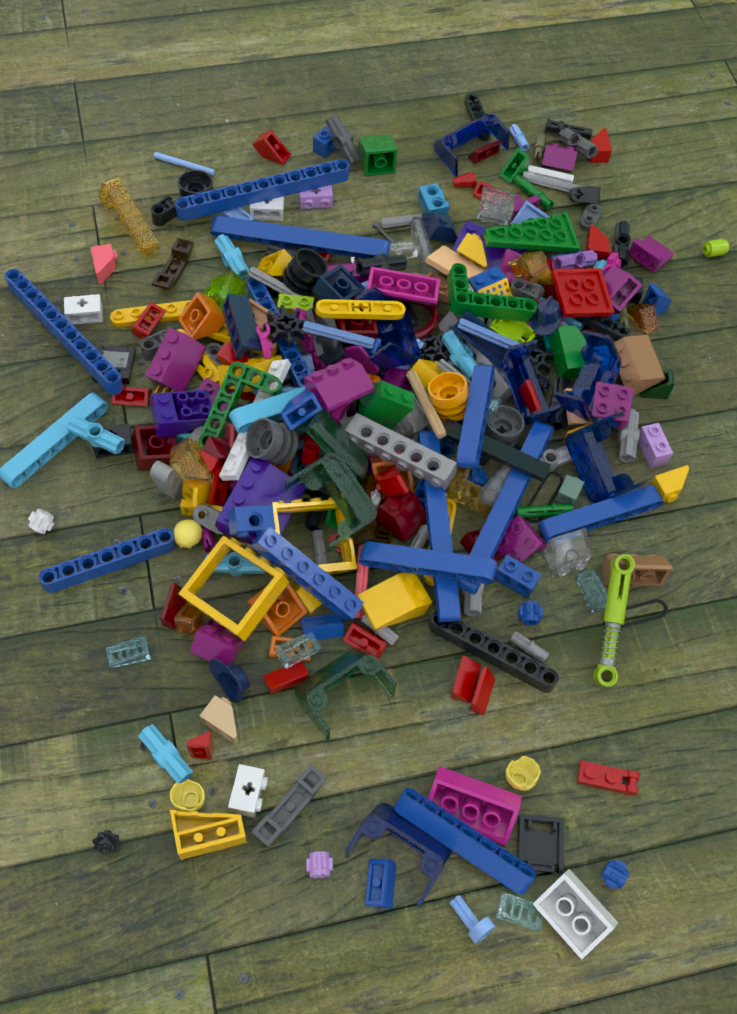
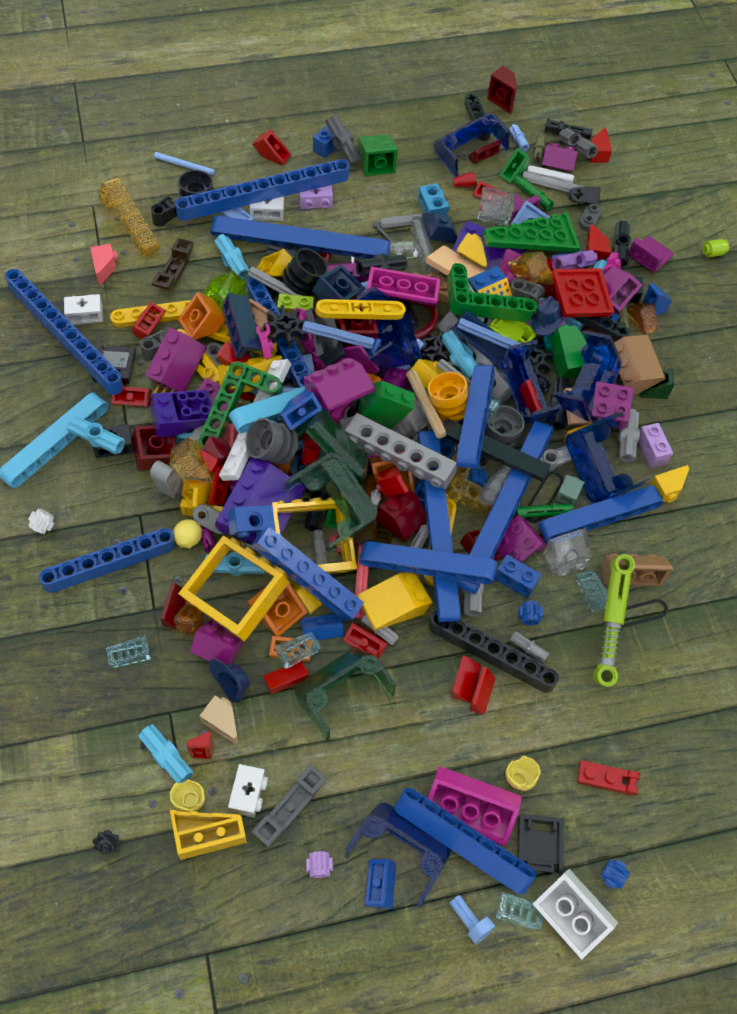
(503, 89): none -> dark red slope

